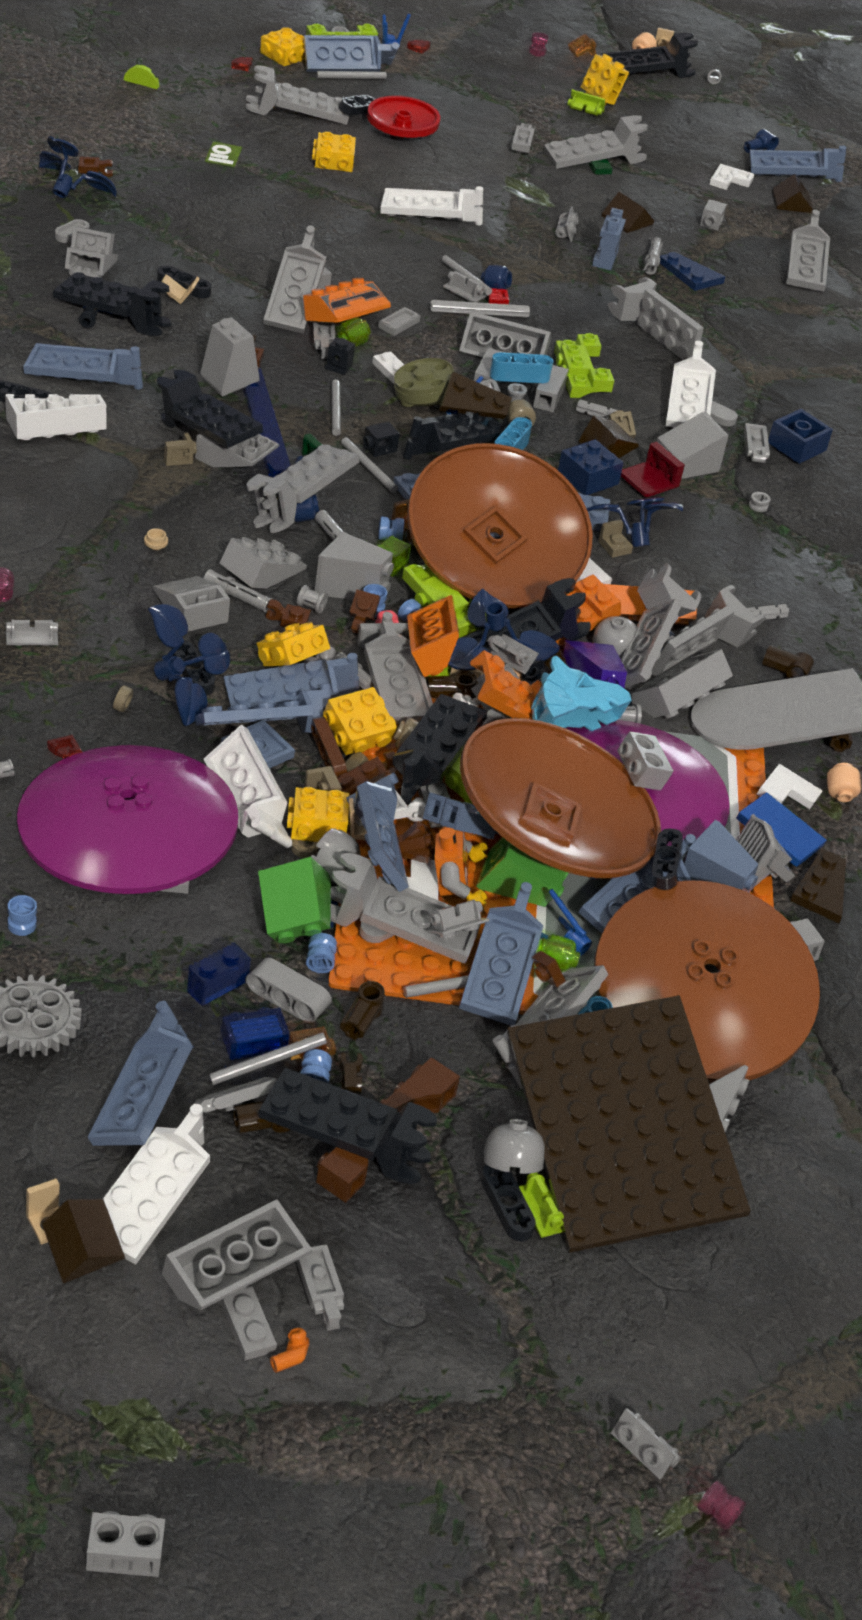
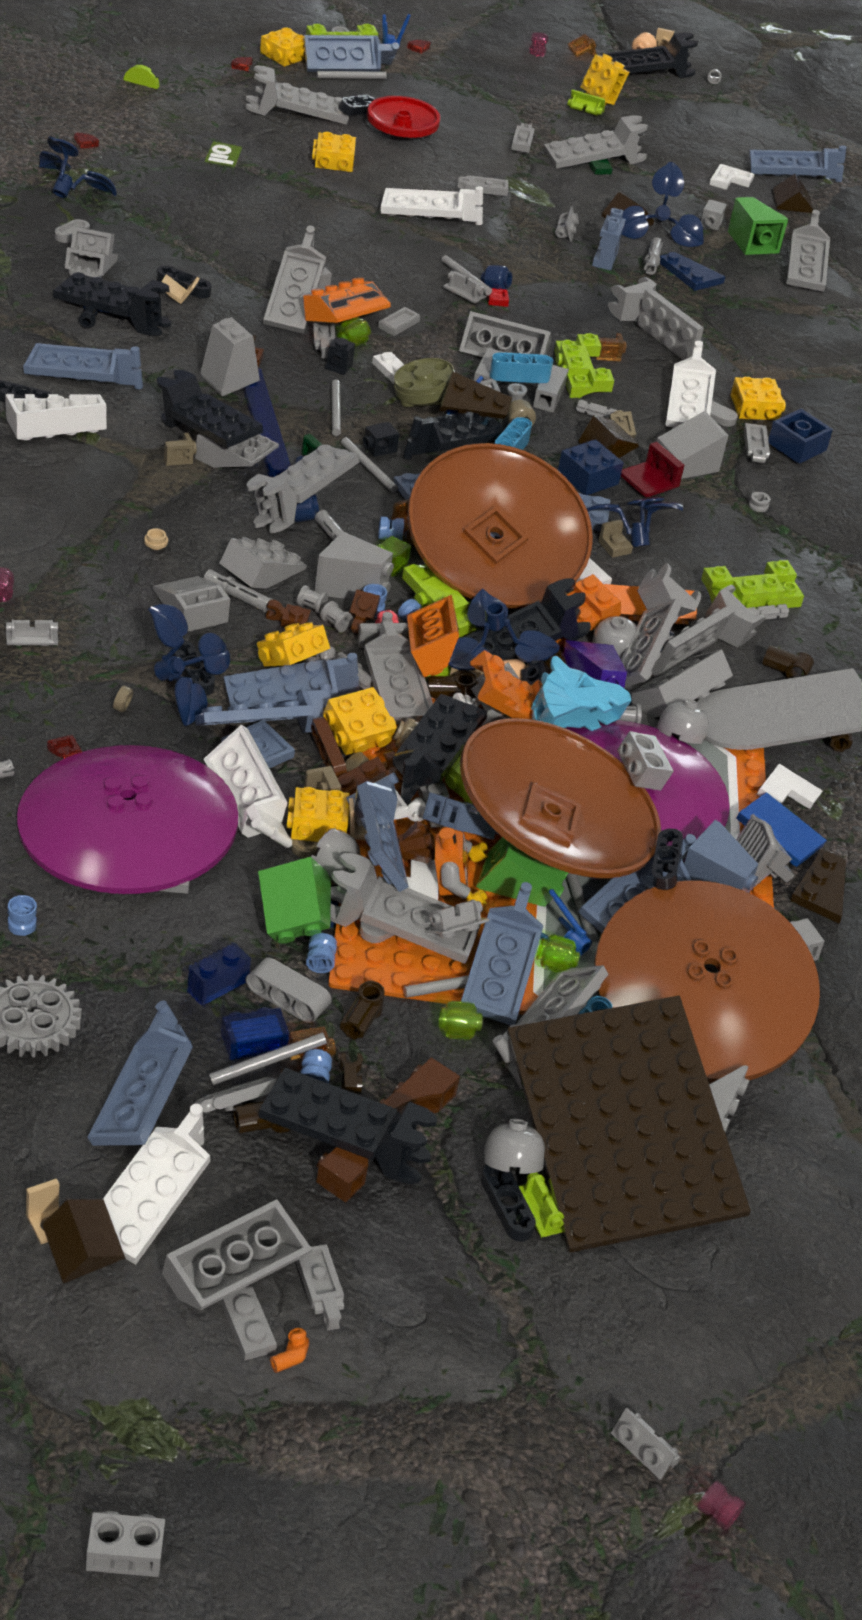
(86, 140): none -> clear red tile
(94, 164): reddish brown plate -> none
(339, 618): none -> light grey bush
(460, 1020): none -> clear neon green head
(483, 308): light grey axle -> none
(490, 185): none -> light grey hinge
(511, 651): light grey hinge -> none
(548, 969): reddish brown plate -> none
(580, 900): none -> light grey bar
(612, 348): none -> clear orange bracket
(670, 182): none -> dark blue plant
(685, 721): none -> light grey cylinder
(756, 227): none -> bright green slope
(757, 398): none -> yellow brick
(763, 140): dark blue pin -> none
(771, 588): none -> lime bracket
(843, 781): light nougat head -> none

